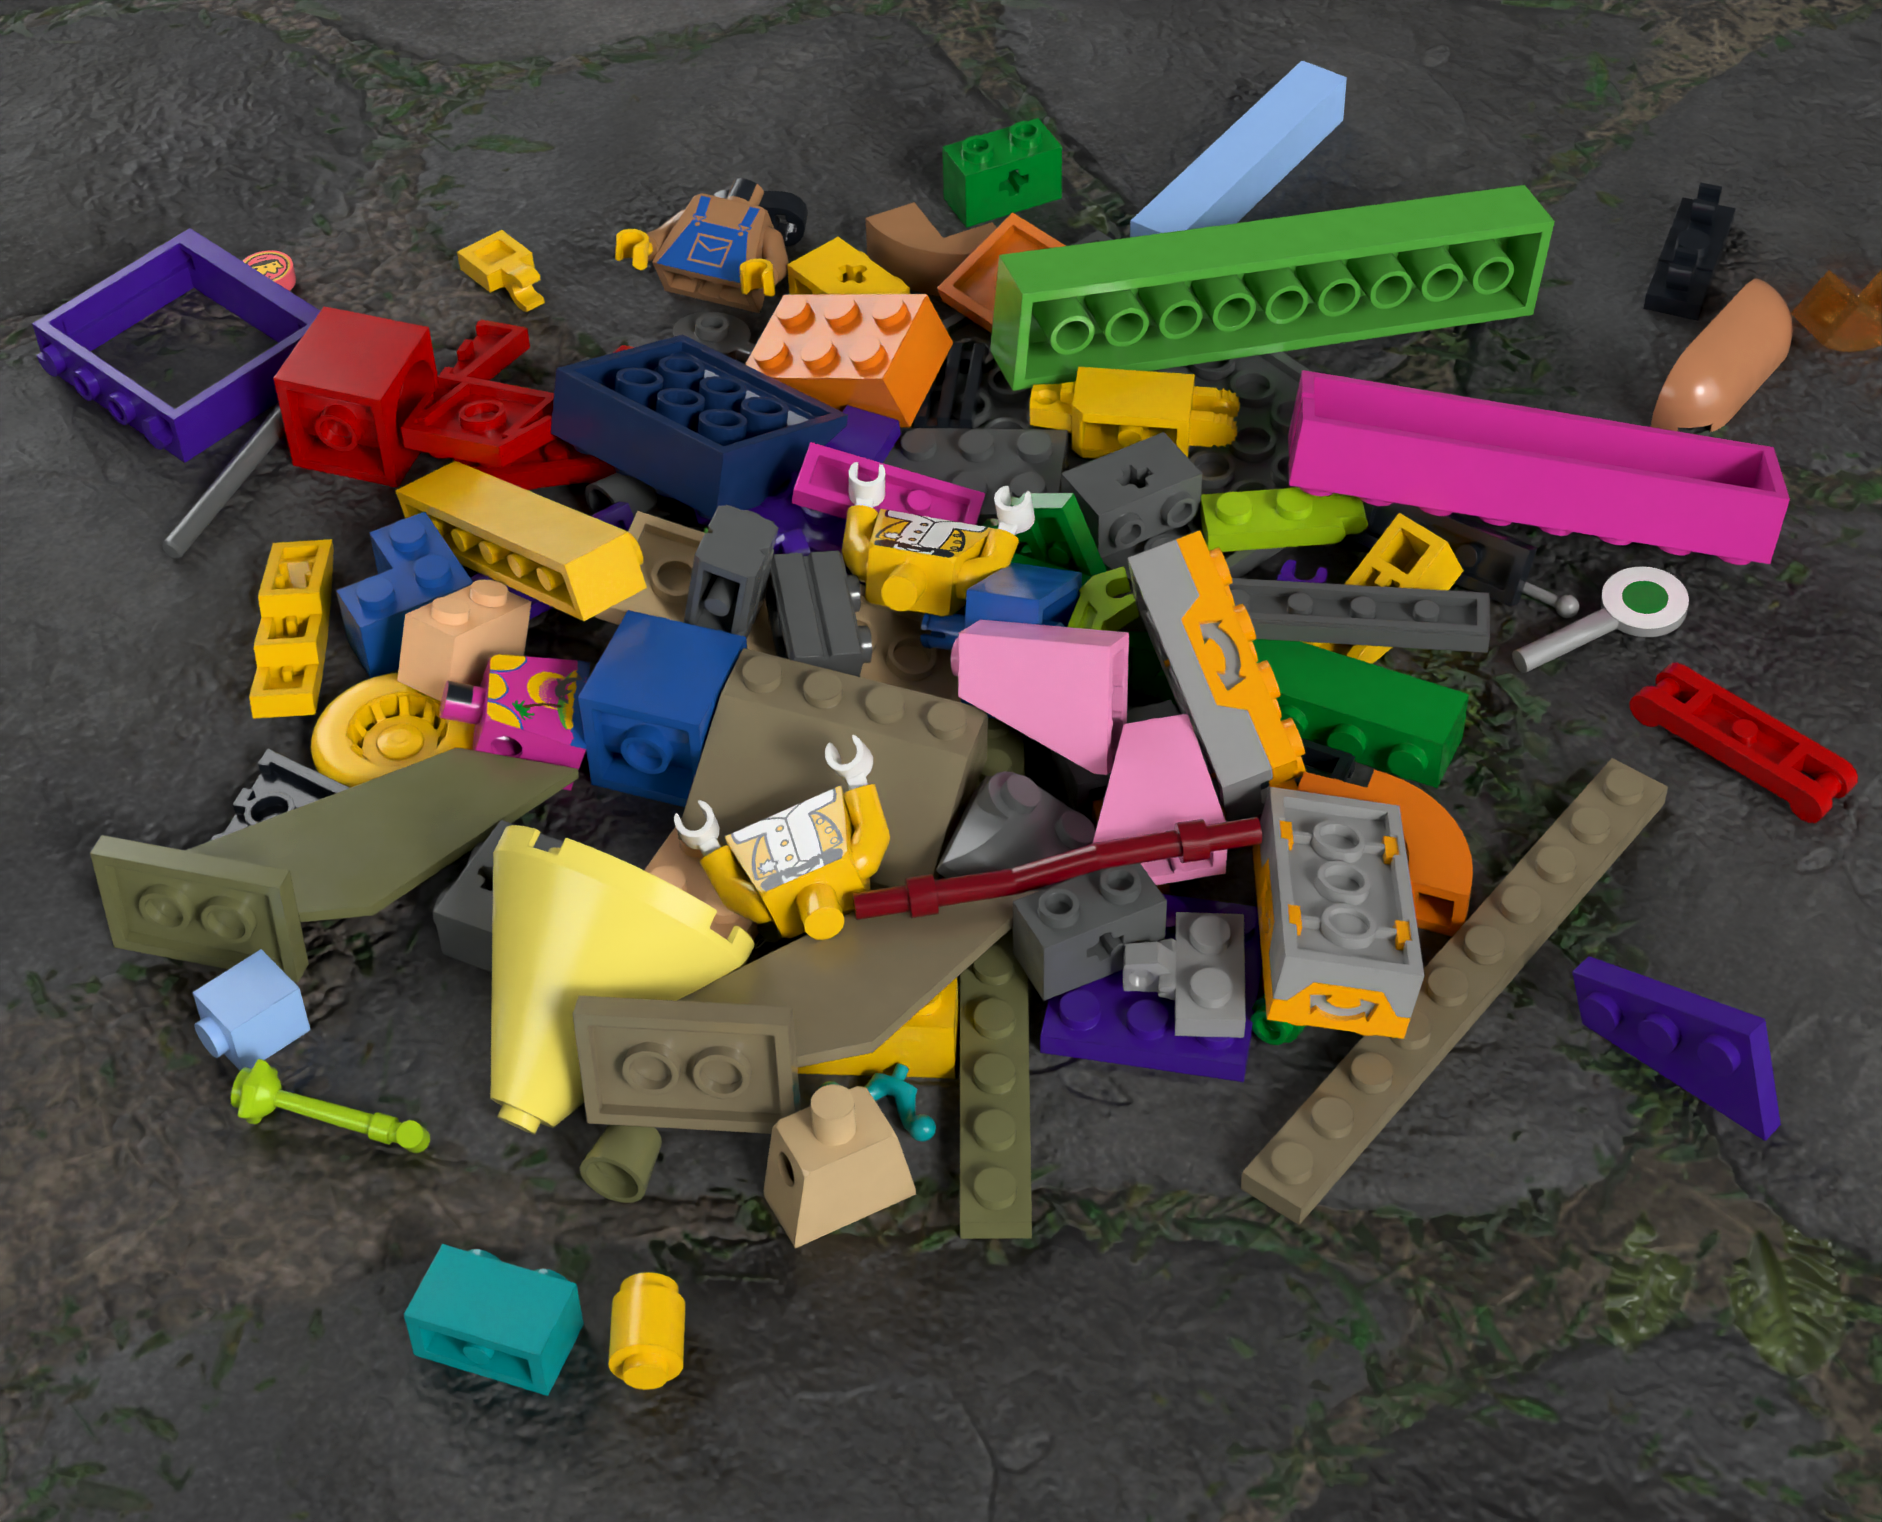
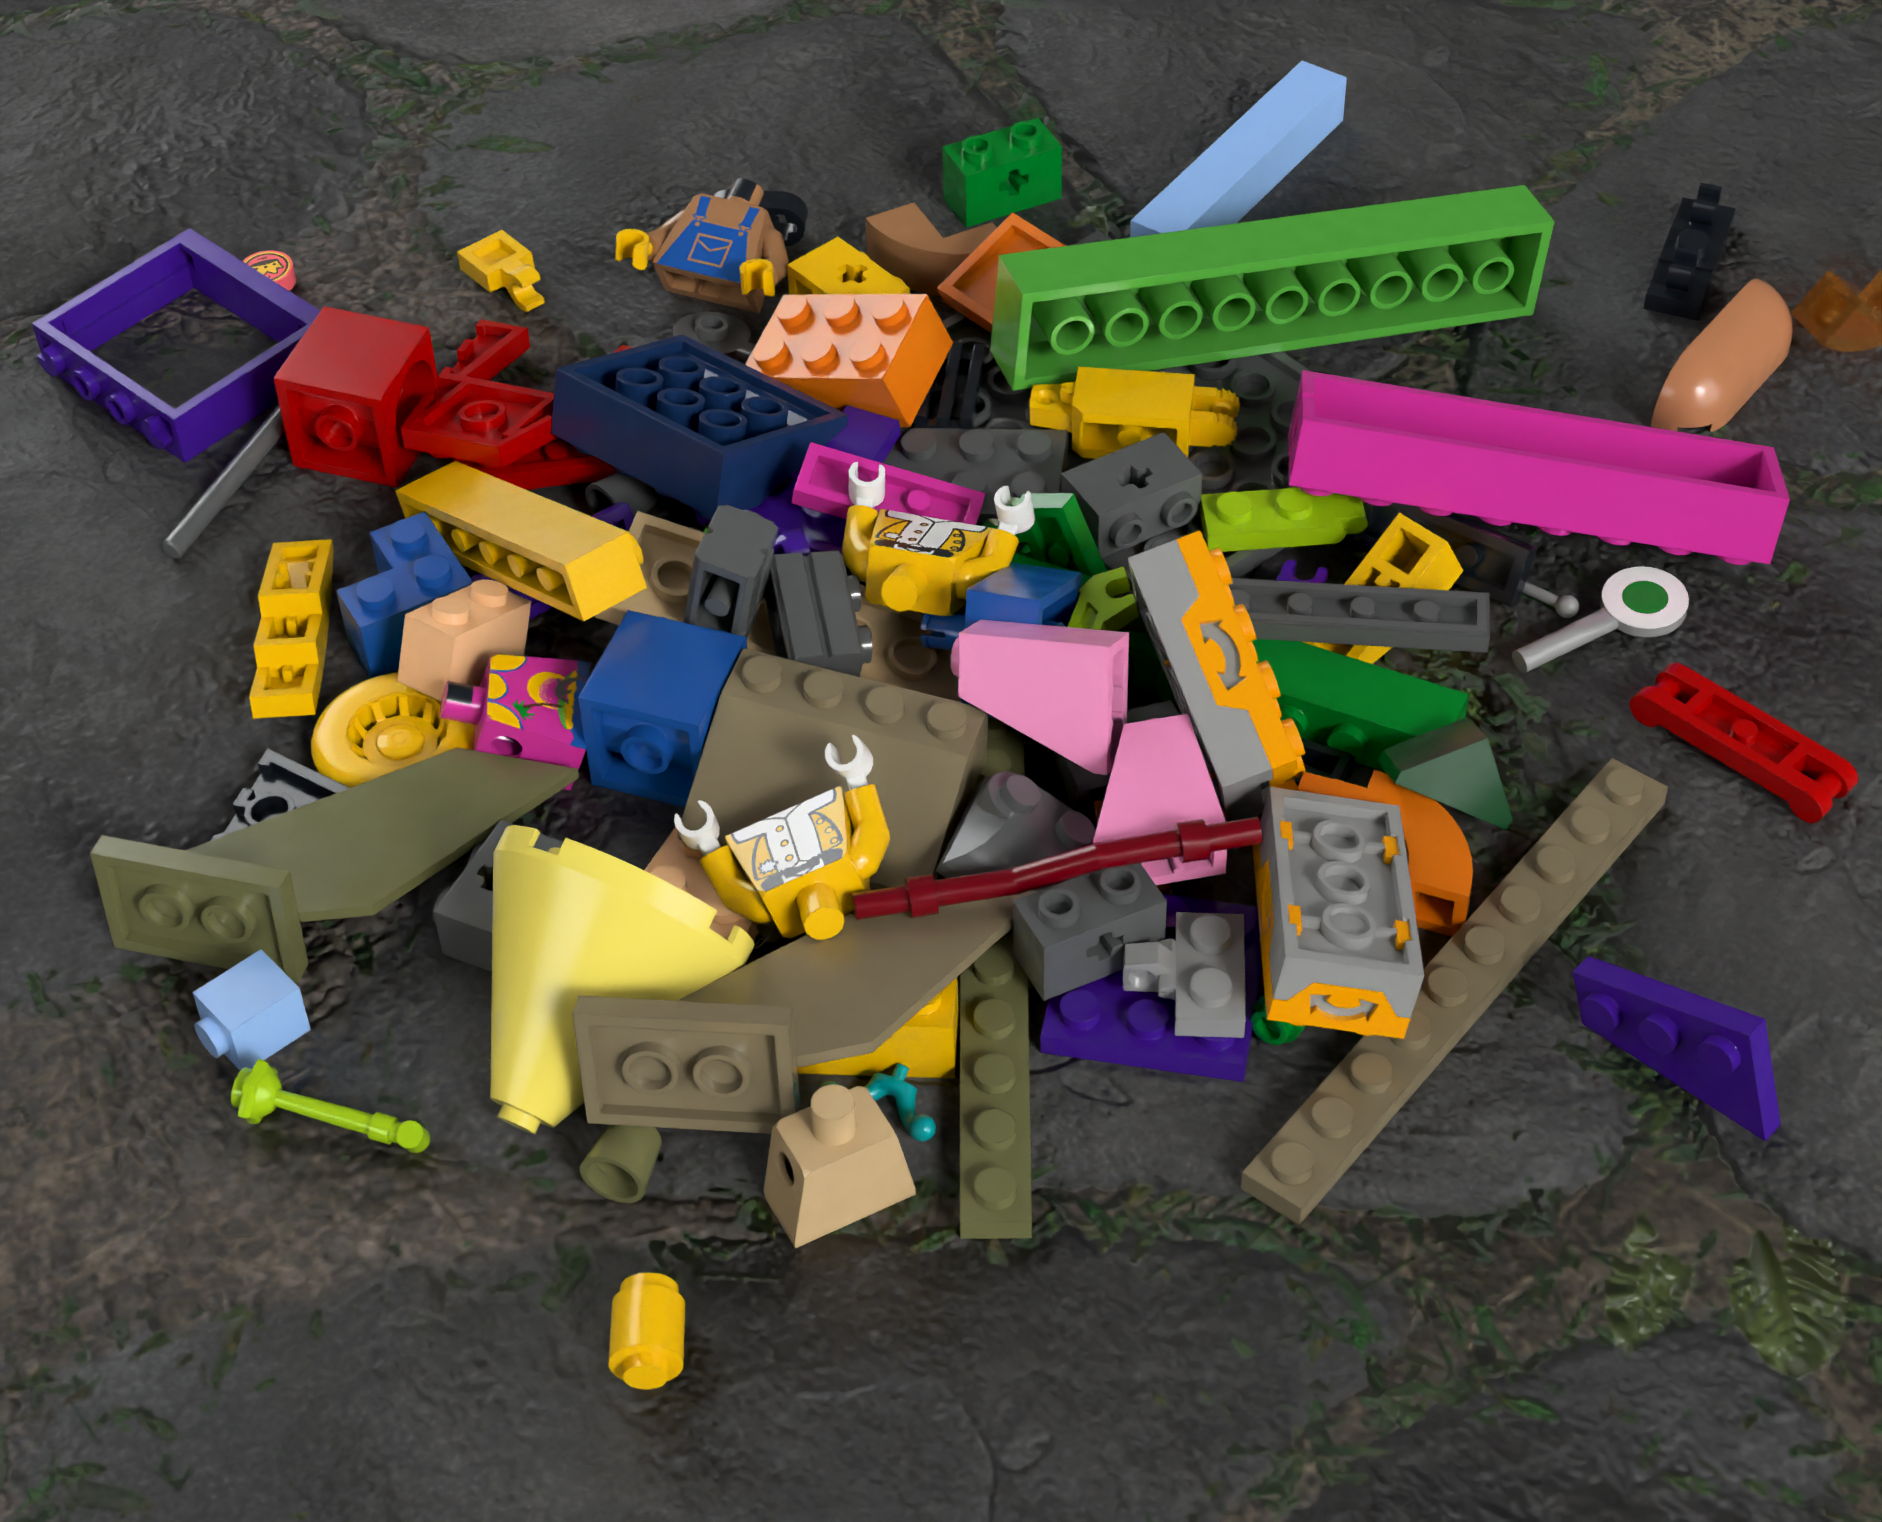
(494, 1318): teal brick -> none
(1452, 768): none -> dark green slope

